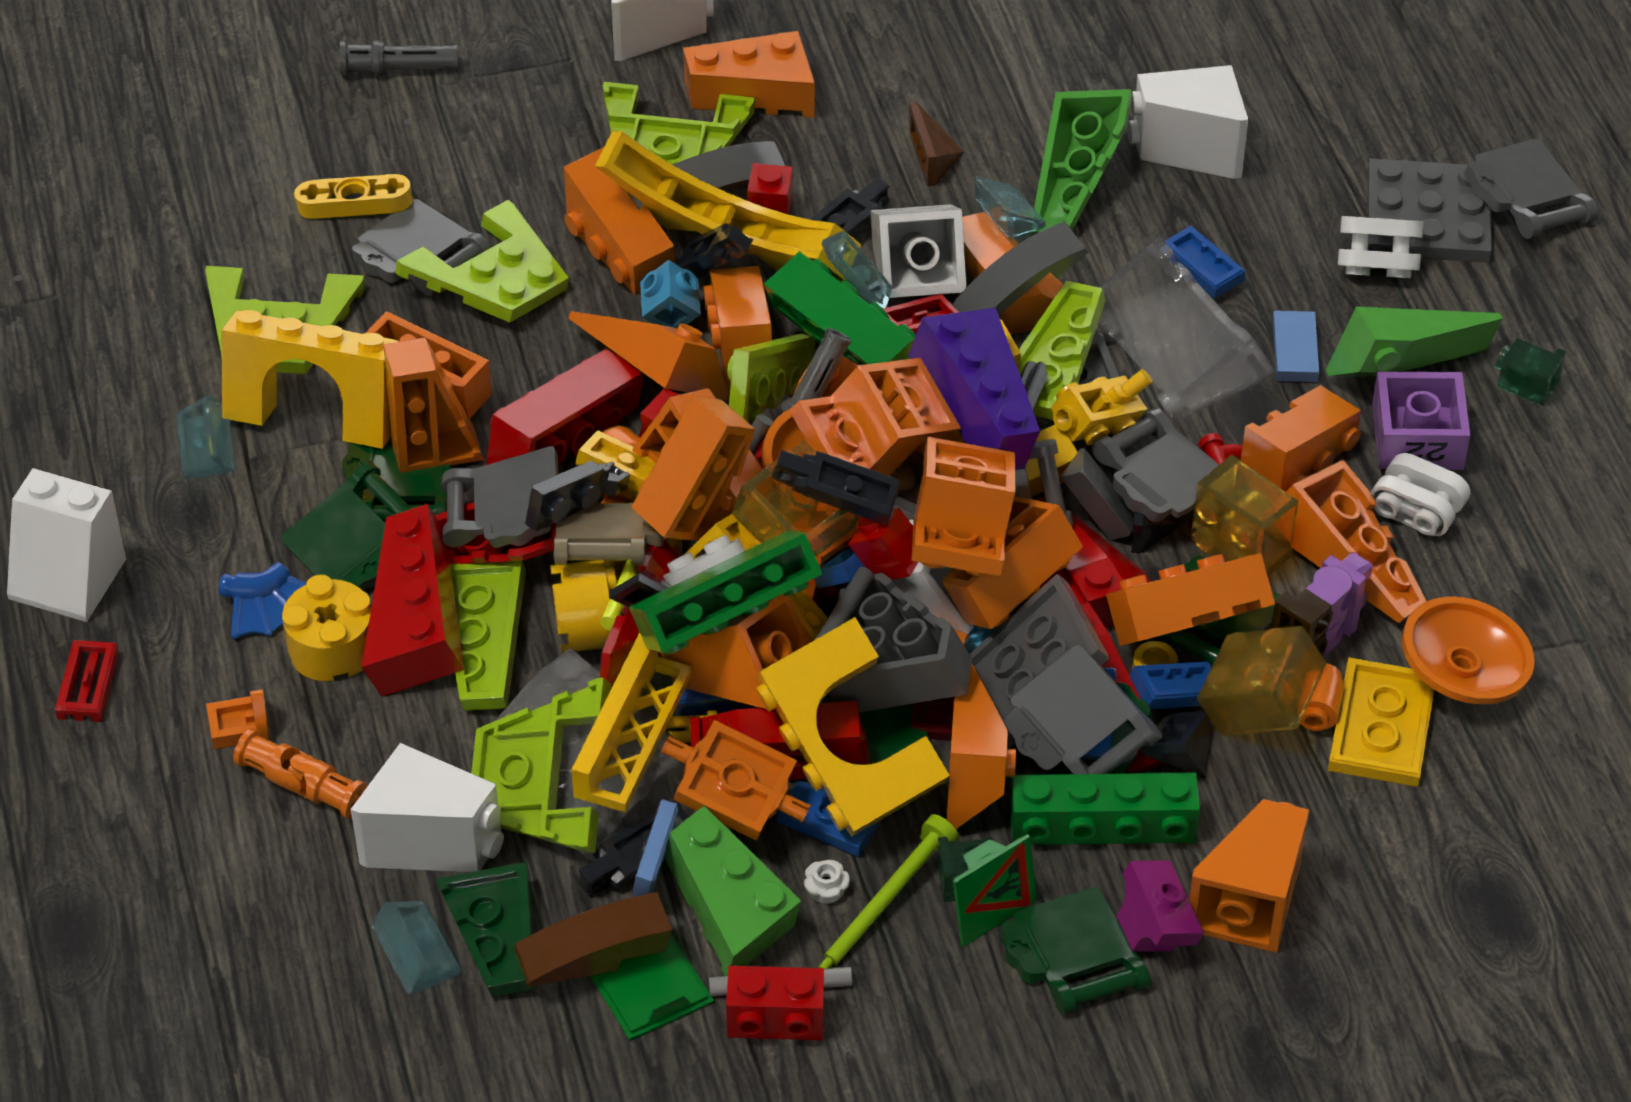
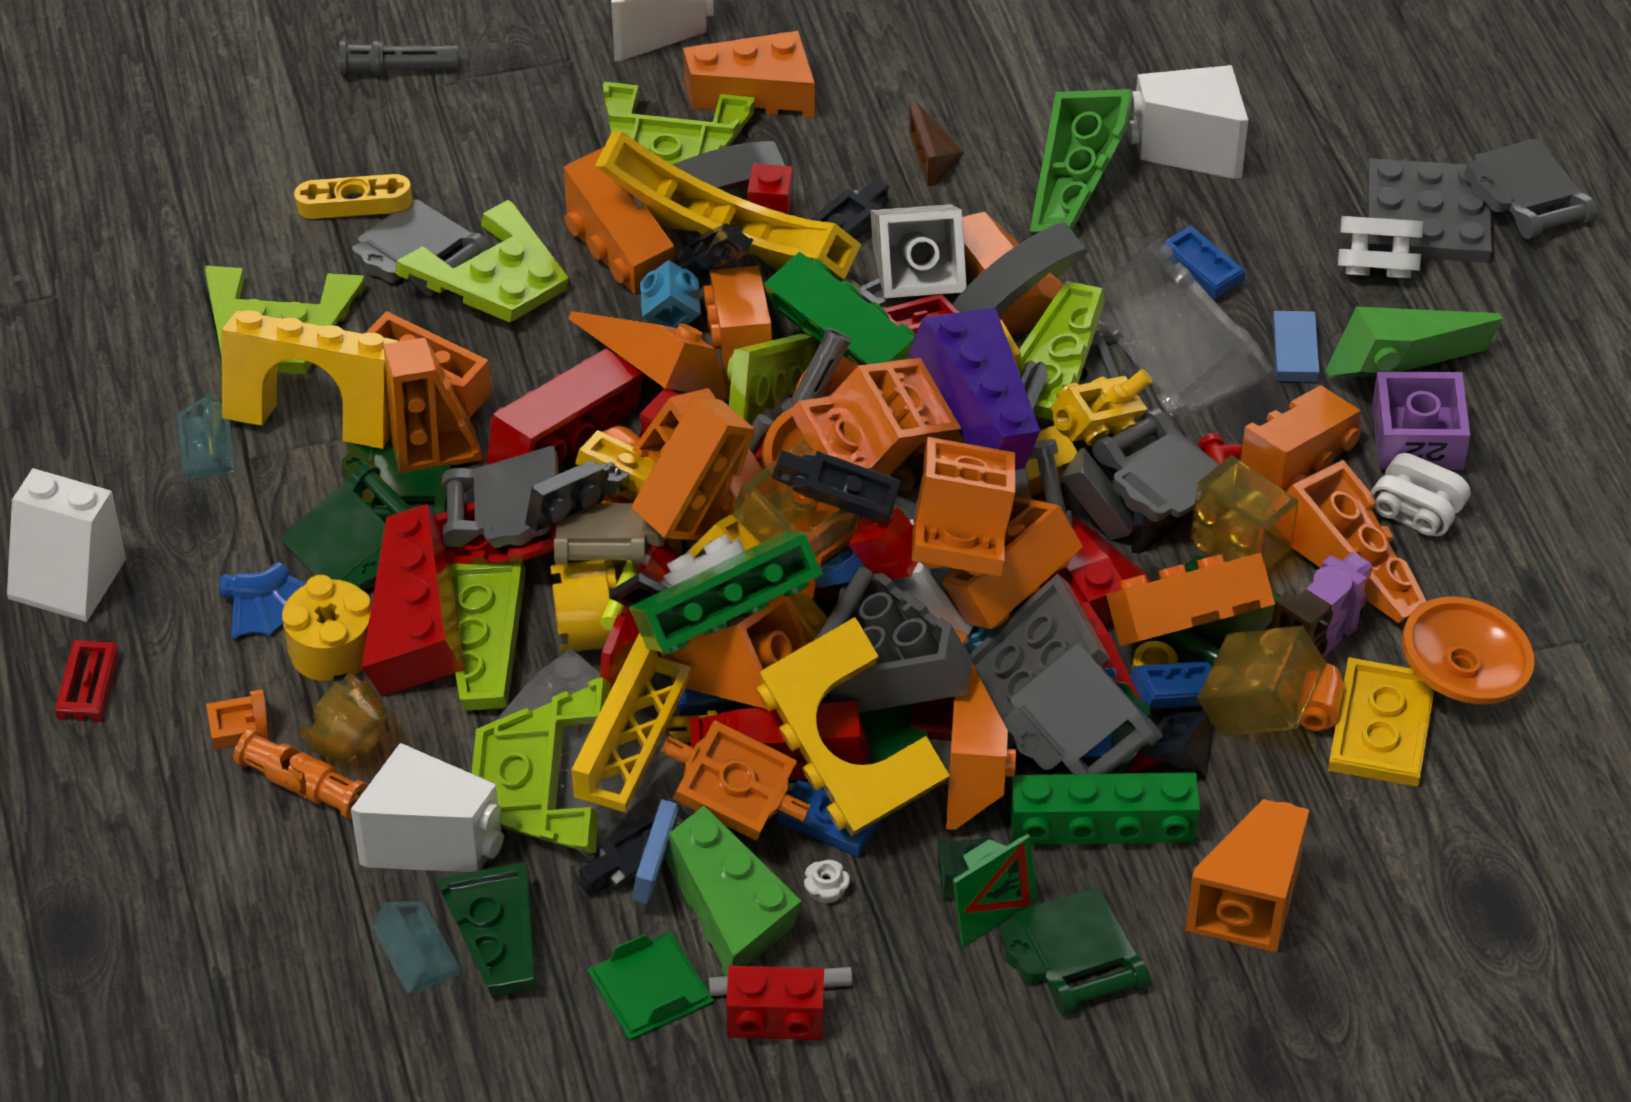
(346, 721): none -> clear yellow cone
(595, 940): reddish brown slope -> none
(857, 268): clear light blue slope -> none
(933, 828): lime piece -> none
(1007, 207): clear light blue slope -> none
(1156, 909): magenta brick -> none
(1529, 370): clear green brick -> none

